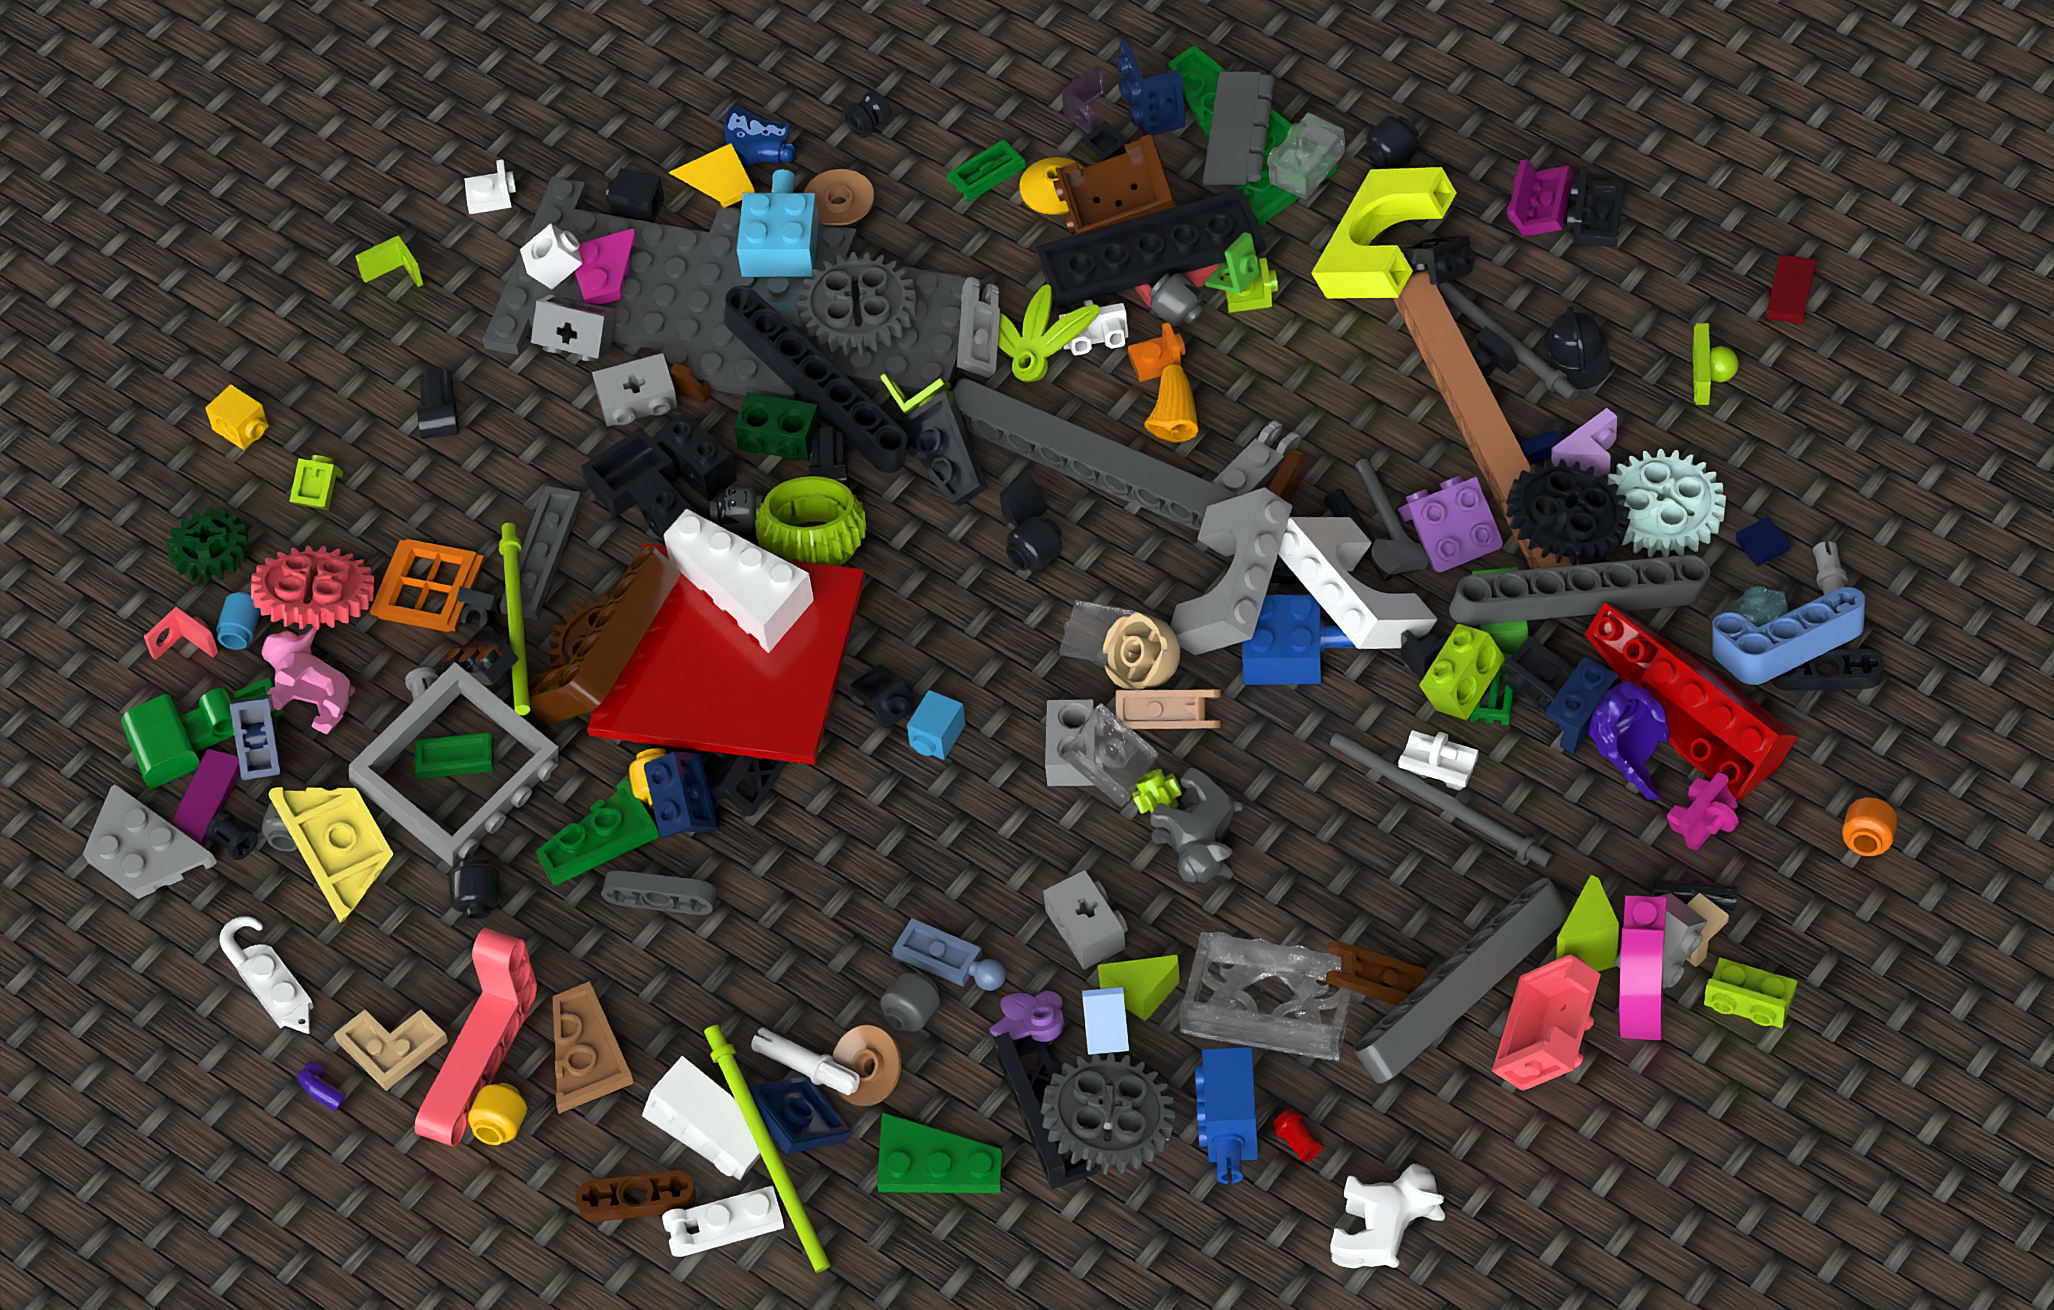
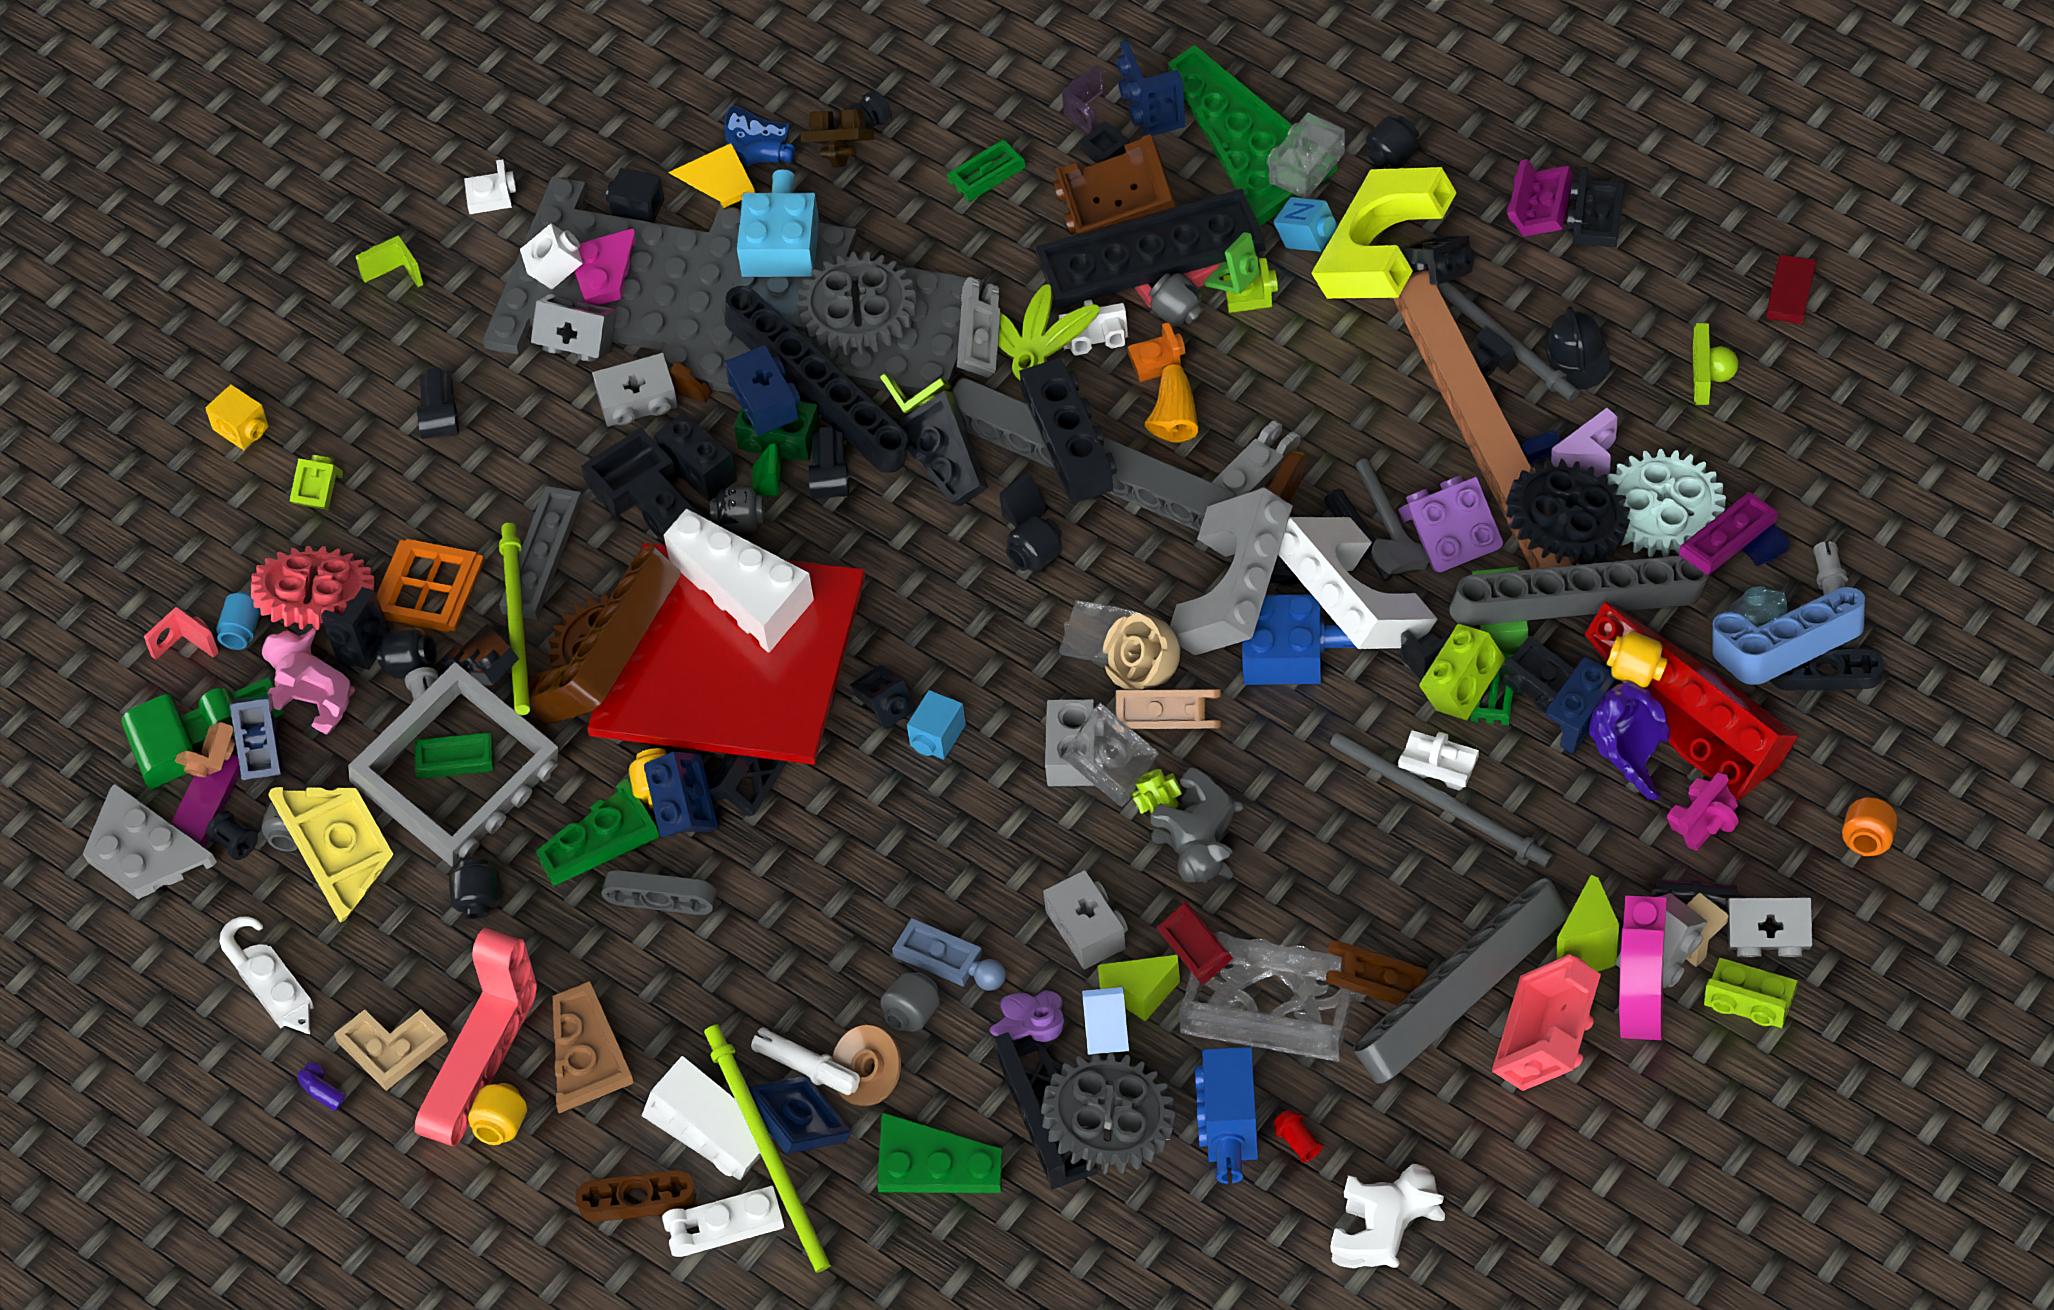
(208, 544): dark green gear -> none
(216, 748): none -> nougat bracket
(358, 631): none -> black bracket
(405, 651): none -> black head
(480, 603): black tile -> none
(762, 390): none -> dark blue brick
(767, 472): none -> green slope
(811, 501): lime gear -> none
(822, 131): none -> dark brown hips
(841, 196): medium nougat dish -> none
(1038, 187): yellow dish -> none
(1067, 430): none -> black brick
(1194, 943): none -> dark red tile
(1238, 128): dark grey windscreen -> none
(1305, 224): none -> dark azure brick
(1636, 659): none -> yellow head
(1728, 533): none -> magenta tile
(1790, 914): none -> light grey brick

